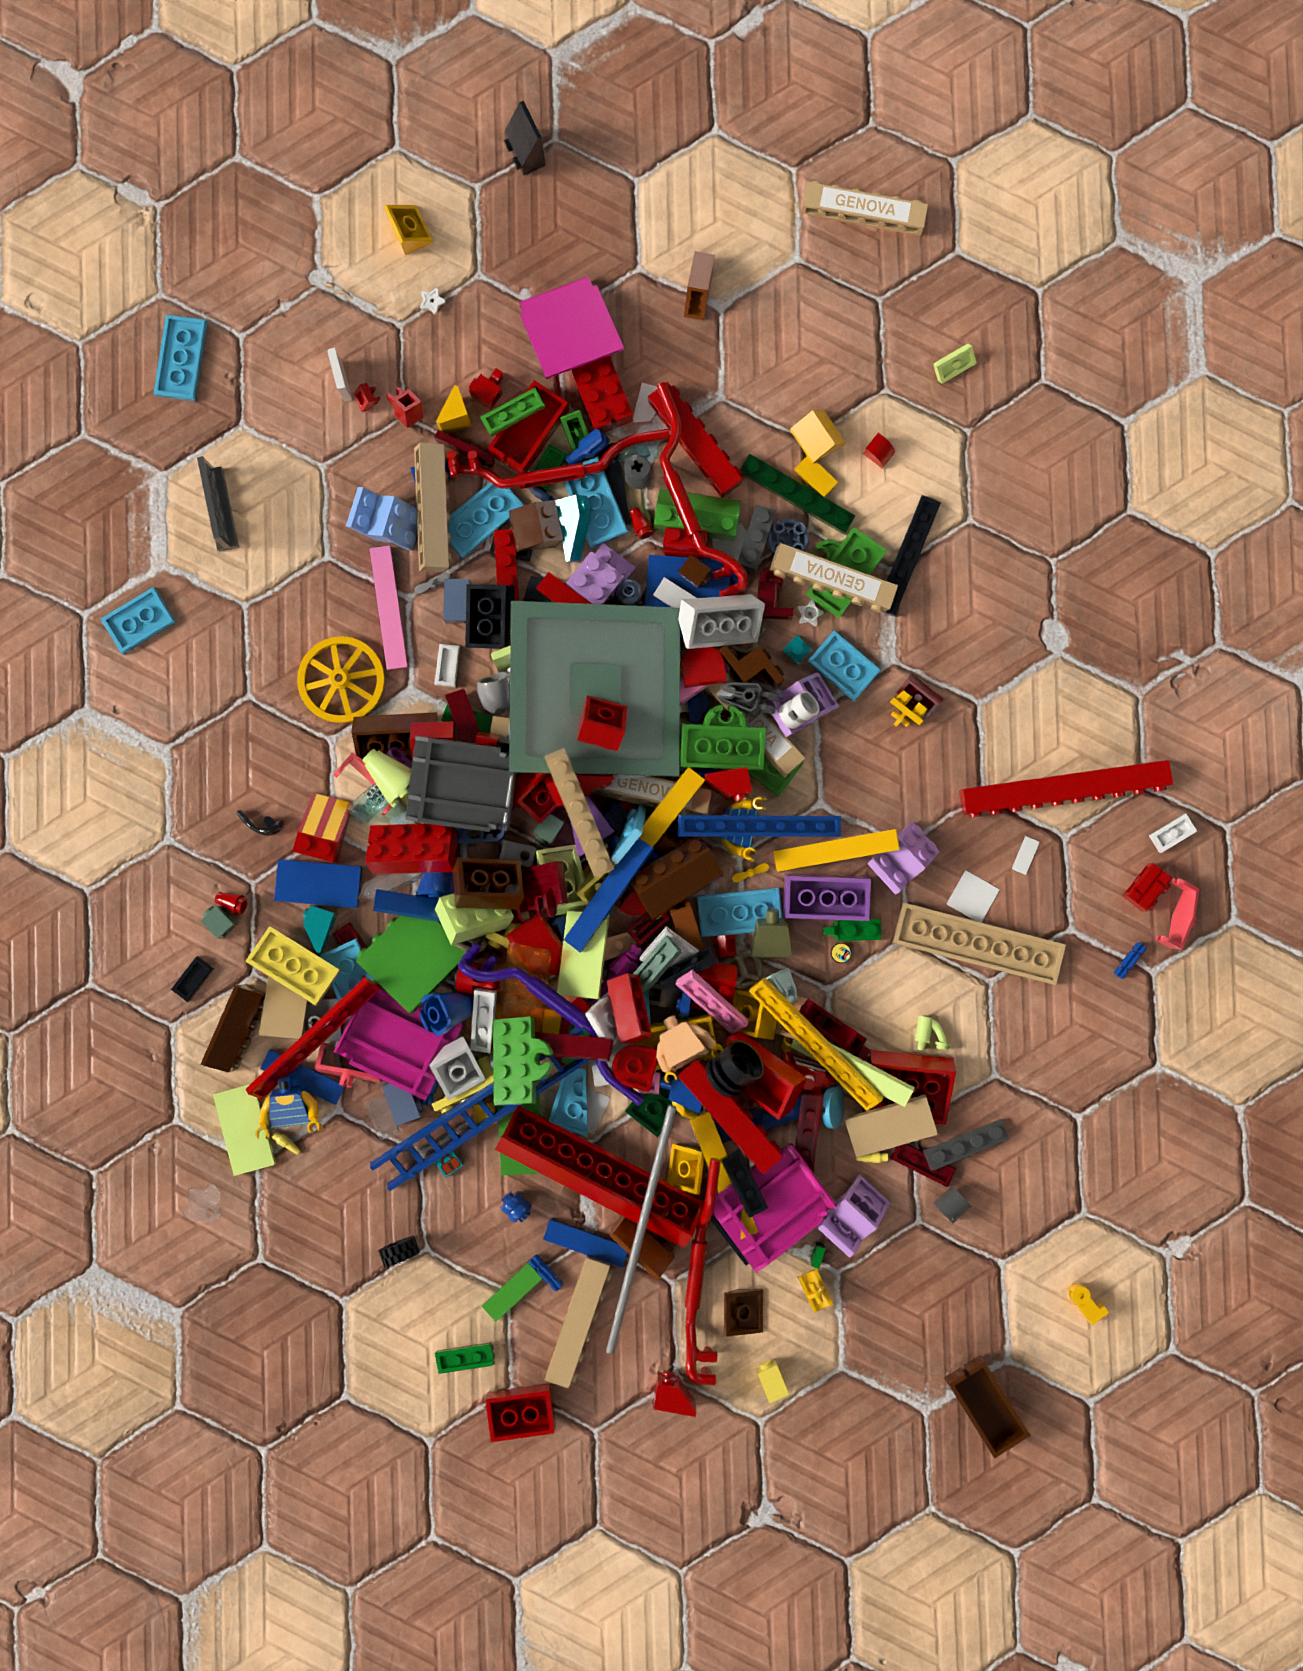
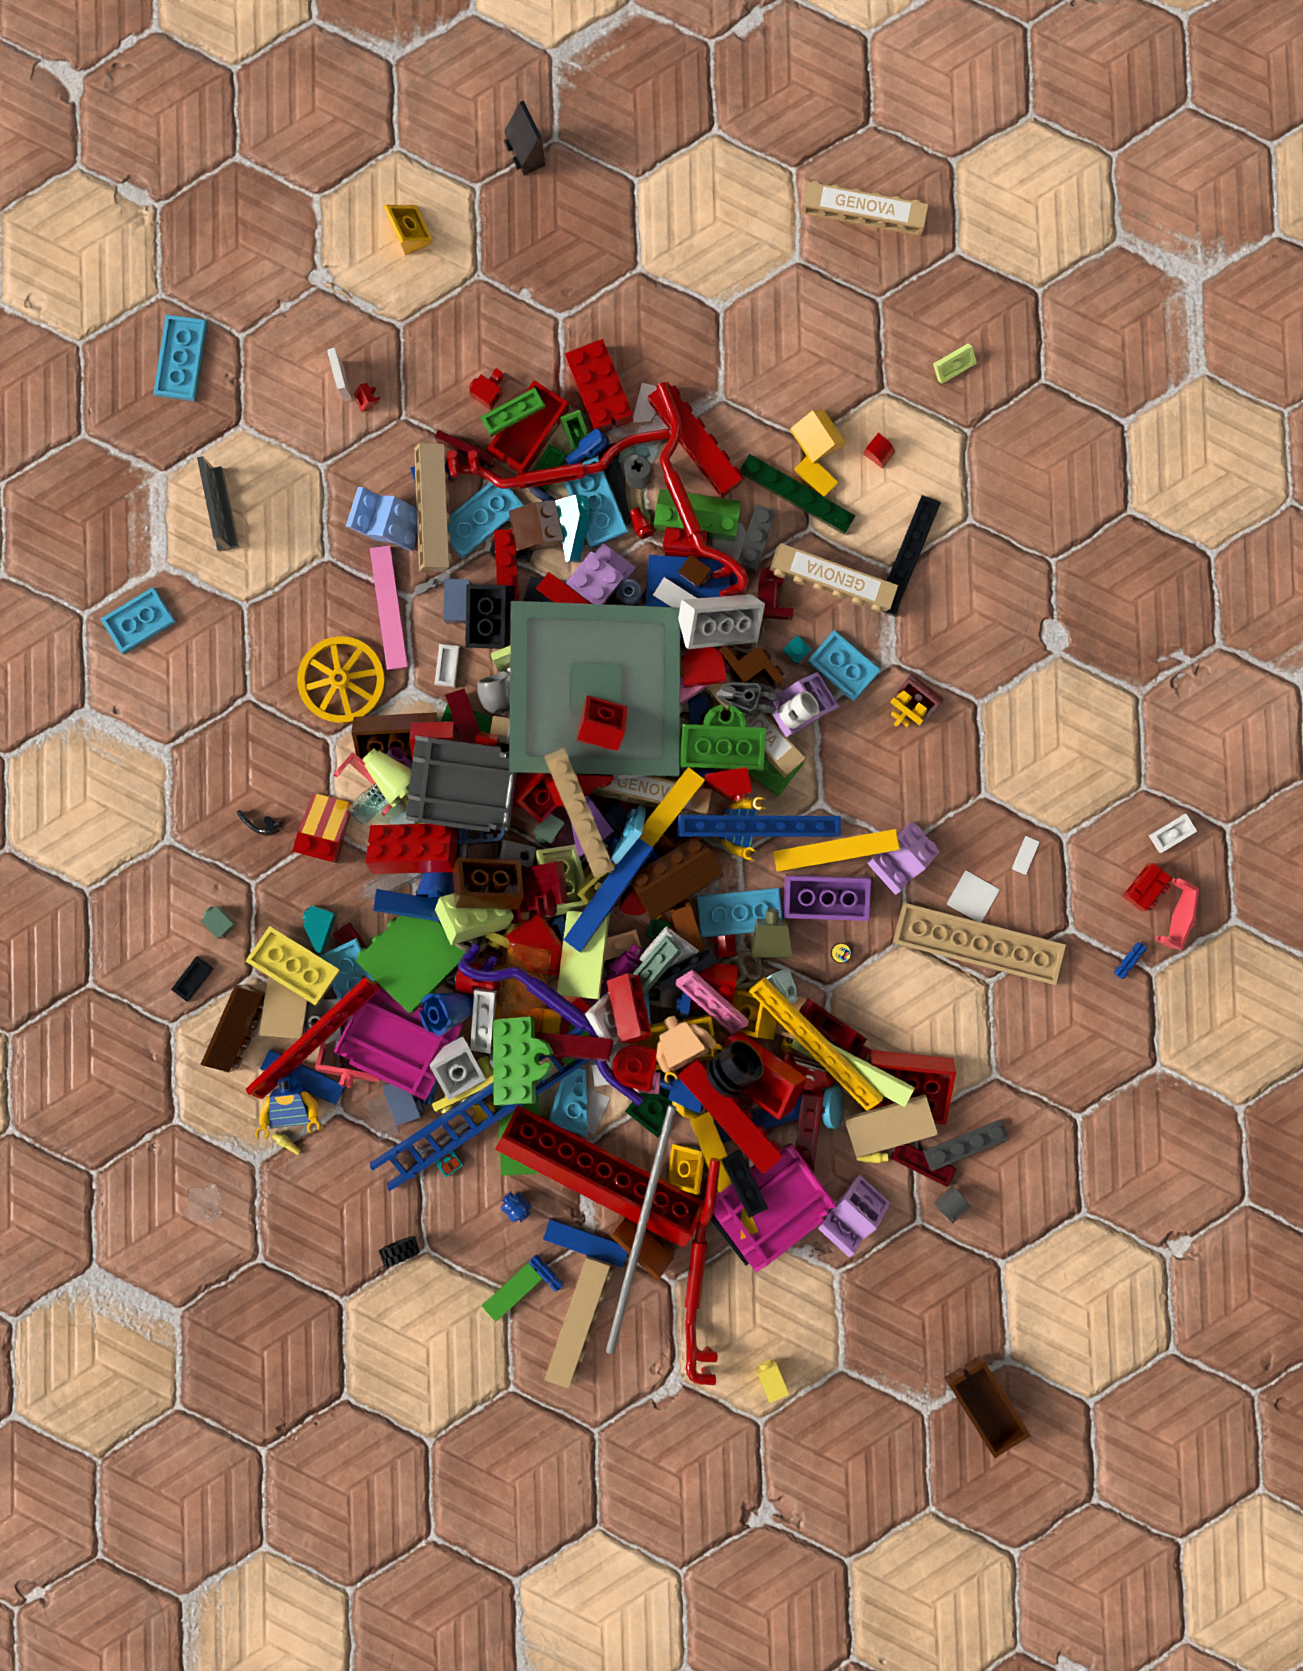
(233, 902): red cone -> none
(239, 1121): yellowish green tile -> none
(318, 883): blue tile -> none
(406, 406): red brick -> none
(432, 306): white plate -> none
(453, 414): yellow slope -> none
(465, 1358): green hinge -> none
(520, 1413): red brick -> none
(569, 327): dark pink piece -> none
(639, 942): dark red tile -> none
(672, 1395): red slope -> none
(699, 285): dark orange slope -> none
(743, 1312): reddish brown slope -> none
(750, 872): yellow piece -> none
(789, 533): sand blue tile -> none
(809, 608): white plate -> none
(815, 1290): yellow hips -> none
(817, 1255): green tile -> none
(854, 552): bright green plate -> none
(855, 930): green hinge -> none
(923, 1033): yellowish green plant -> none
(1066, 787): red brick -> none
(1081, 1298): yellow leg -> none

